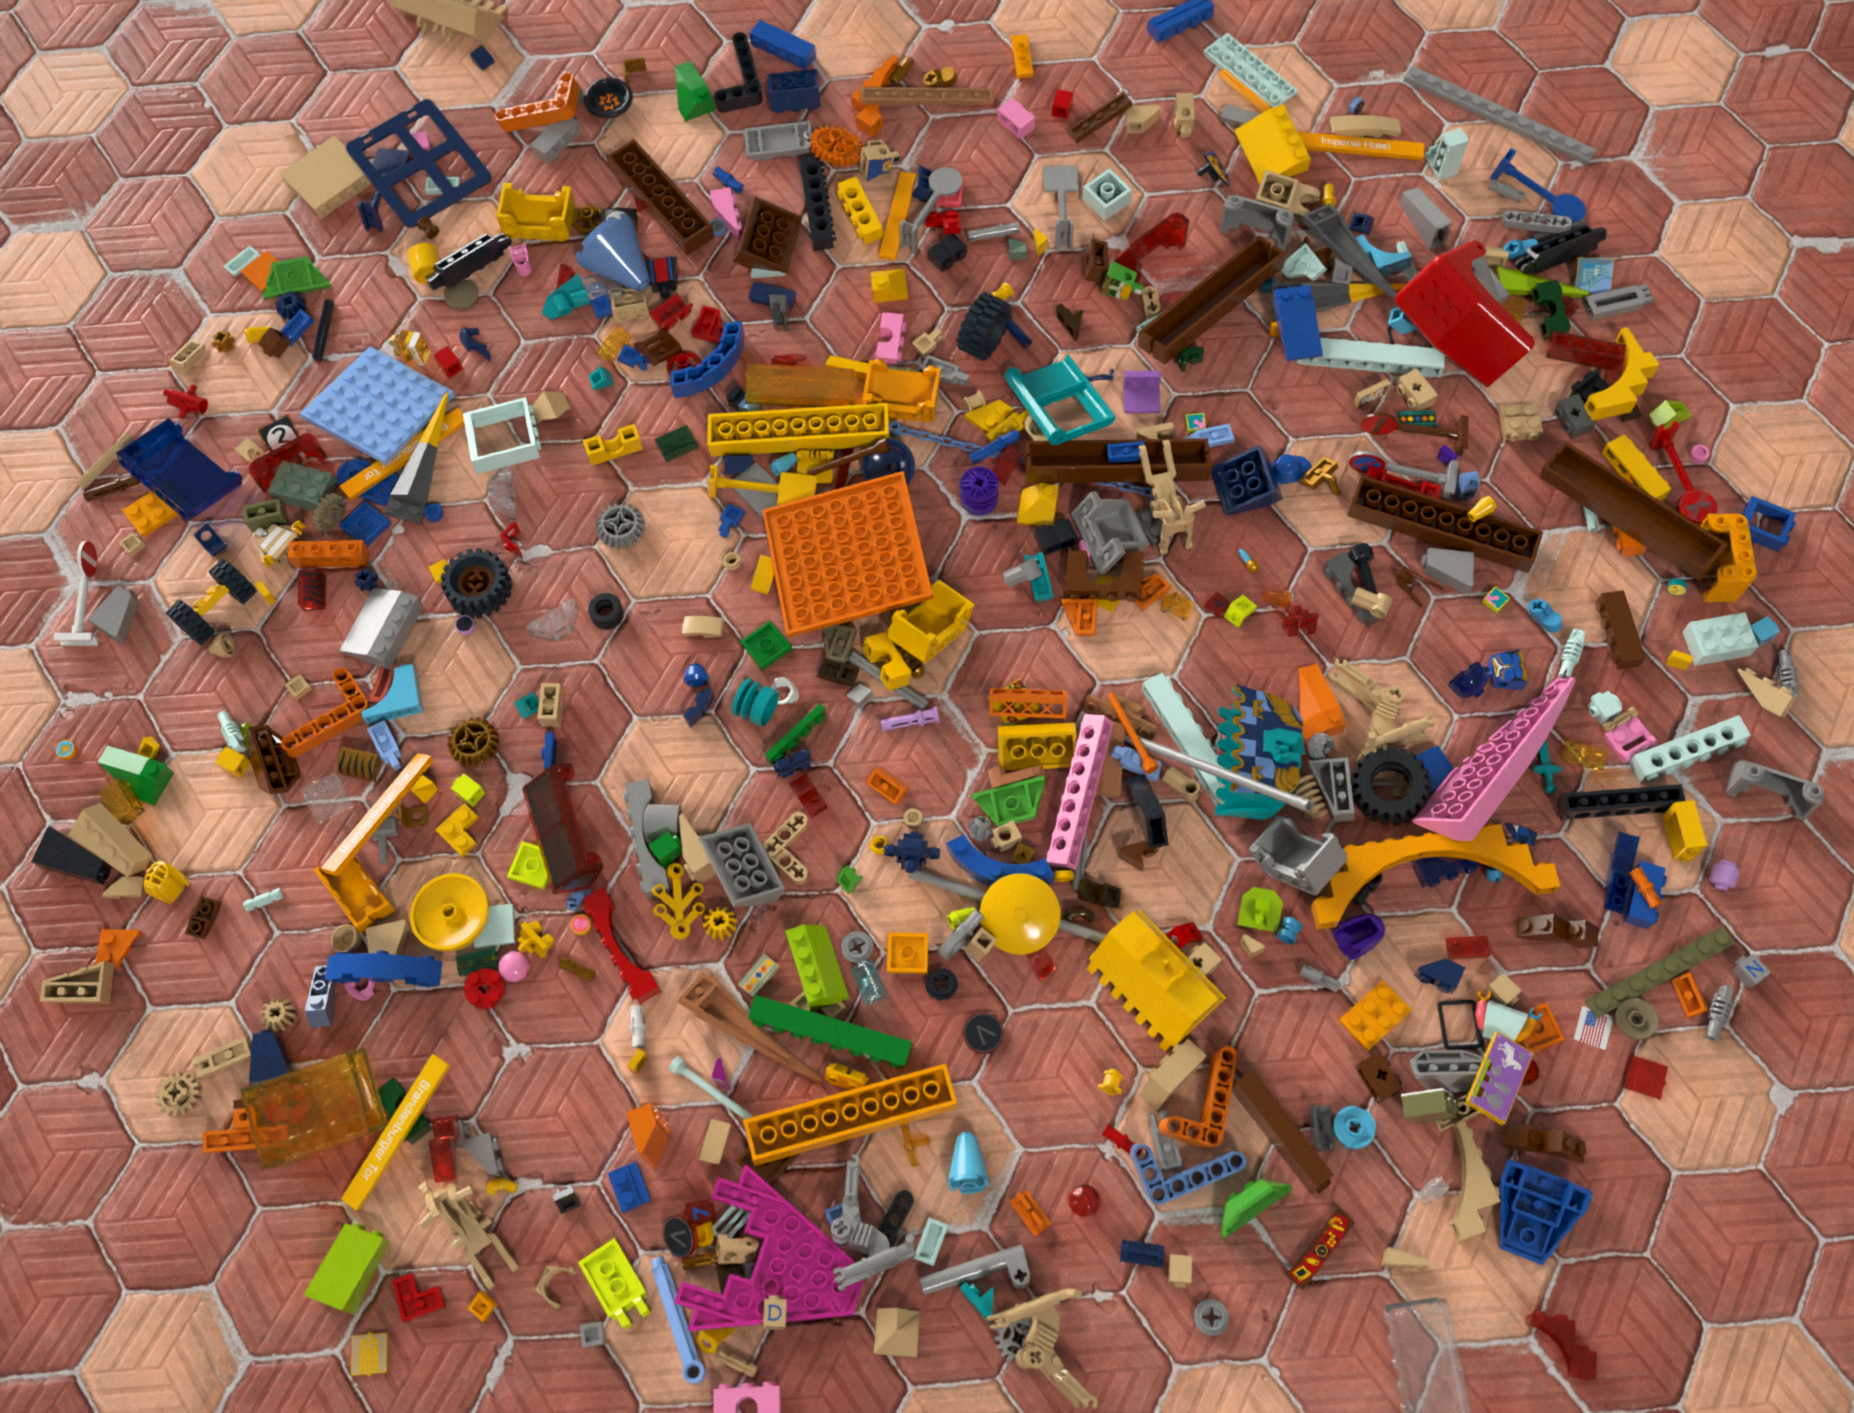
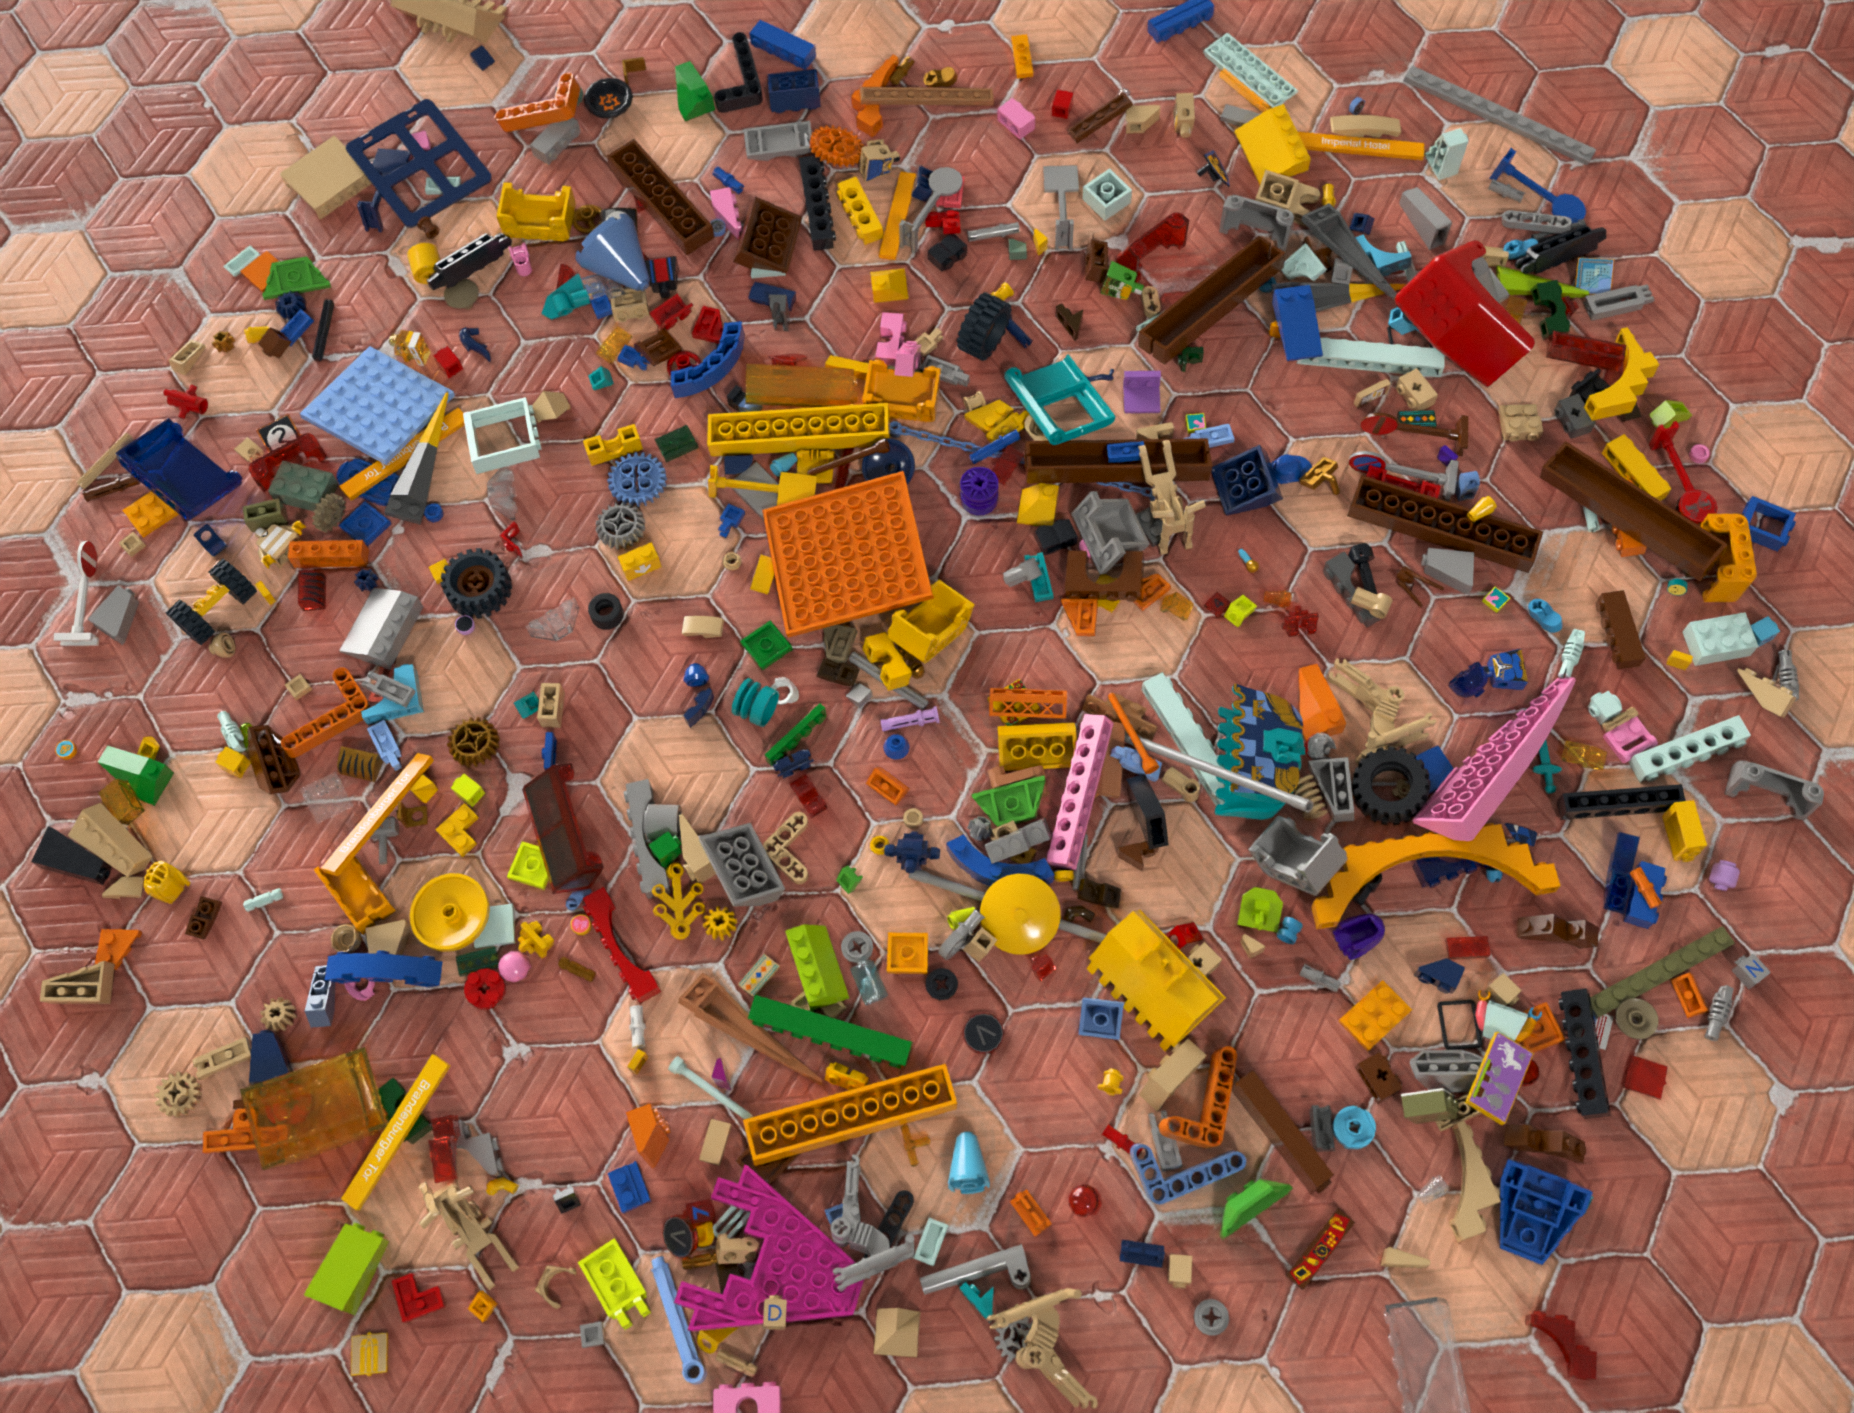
(389, 689): none -> light grey hinge
(639, 561): none -> yellow brick
(654, 477): none -> medium blue gear
(896, 747): none -> blue cone
(908, 359): none -> bright pink arch
(1018, 841): none -> light grey arch
(1101, 1018): none -> medium blue slope
(1599, 1105): none -> black brick

